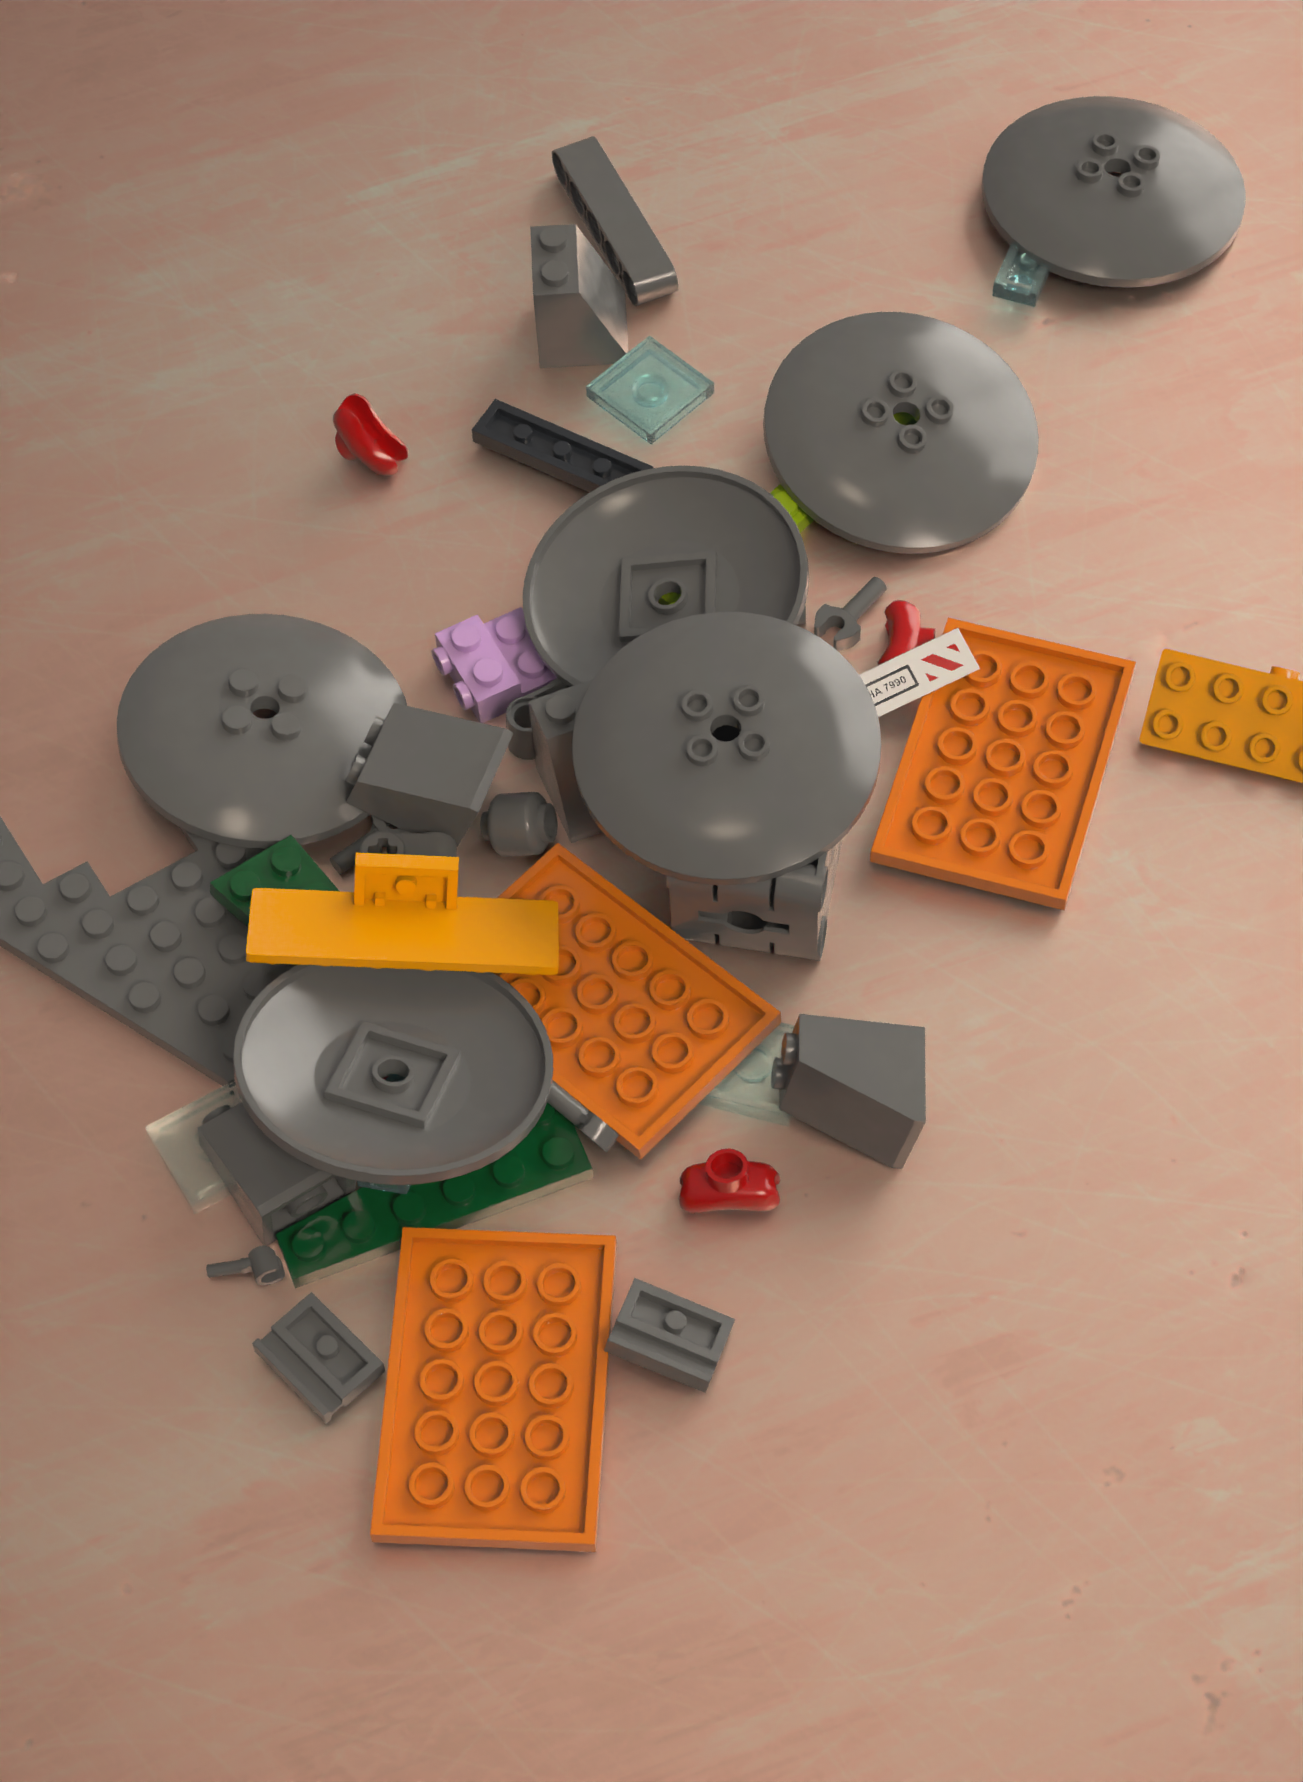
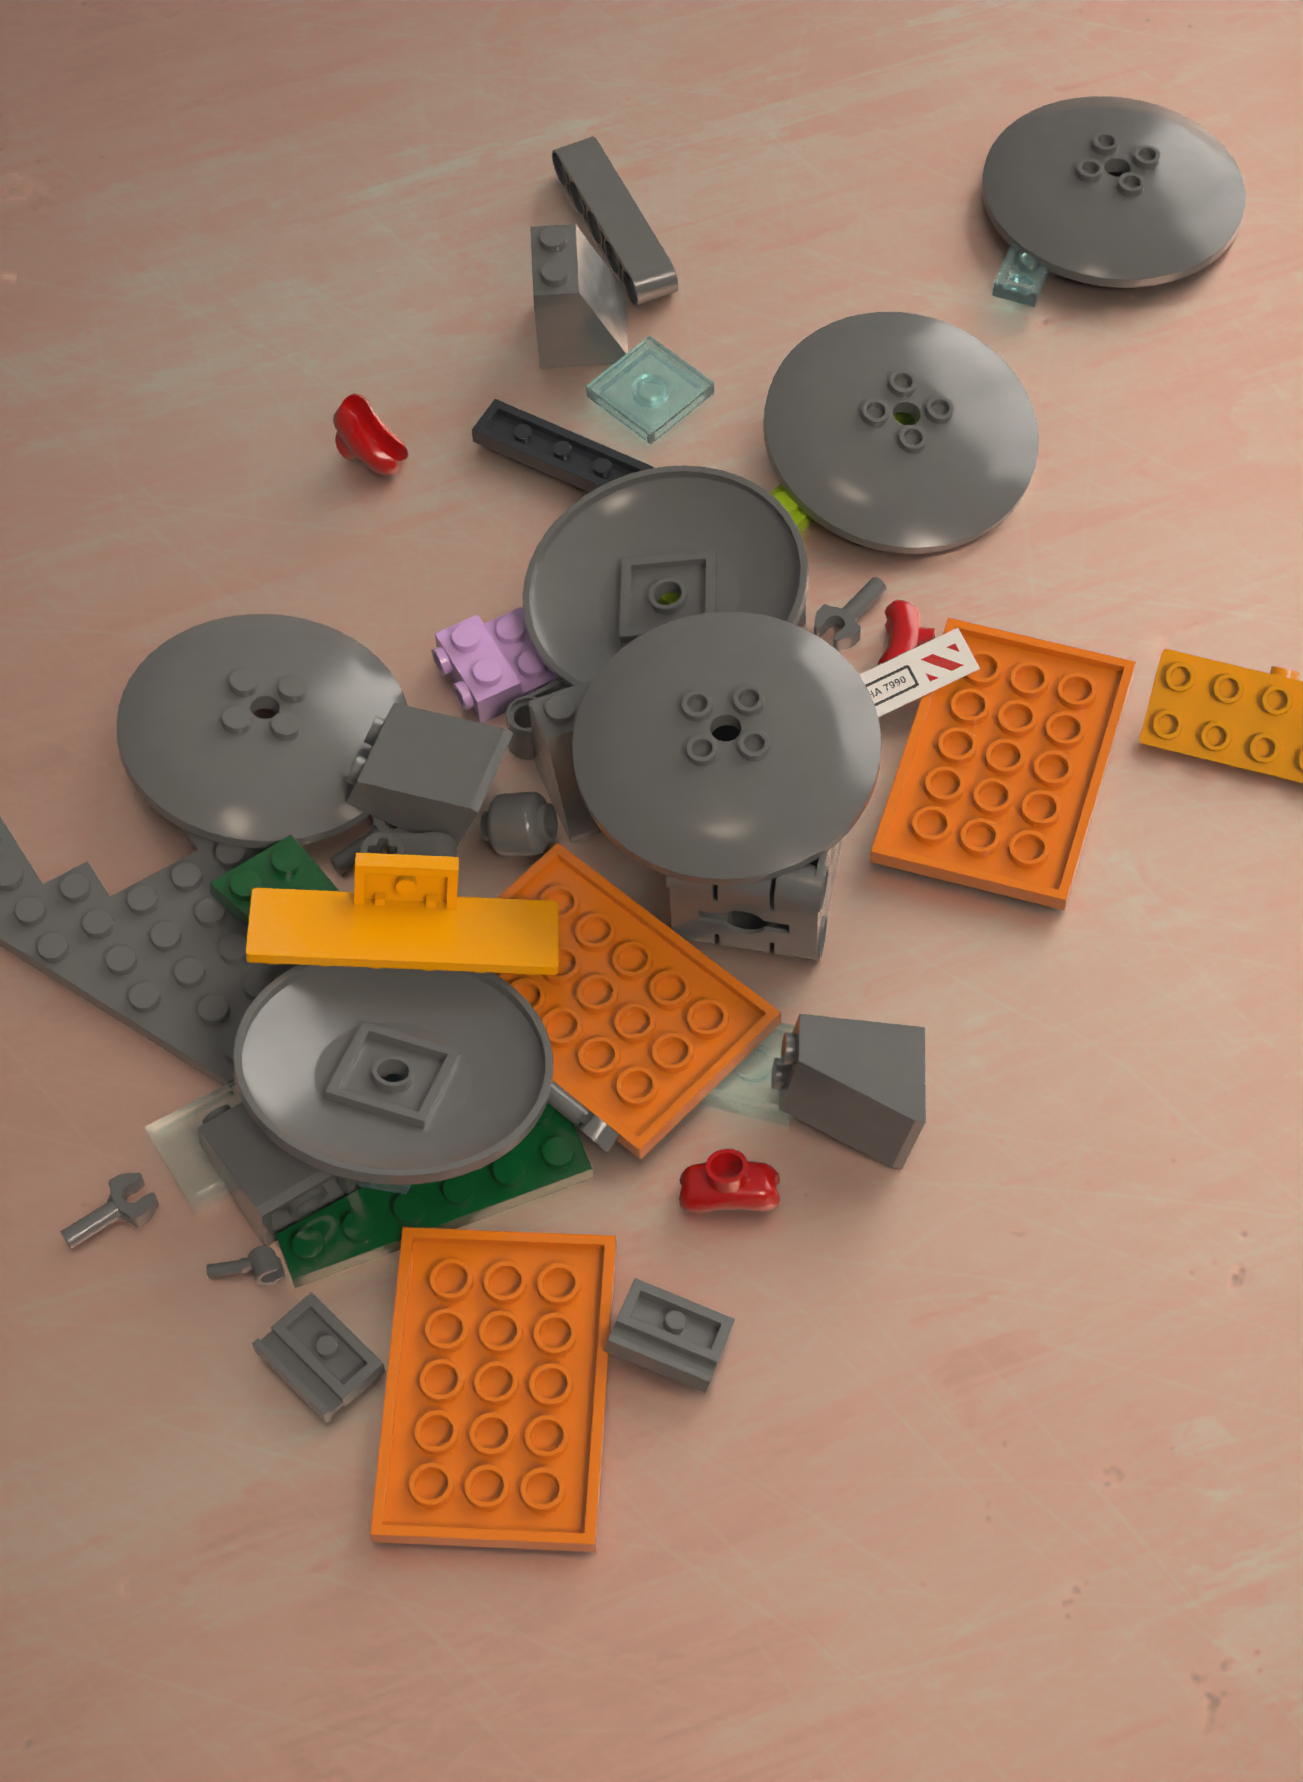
(115, 1209): none -> dark grey bar

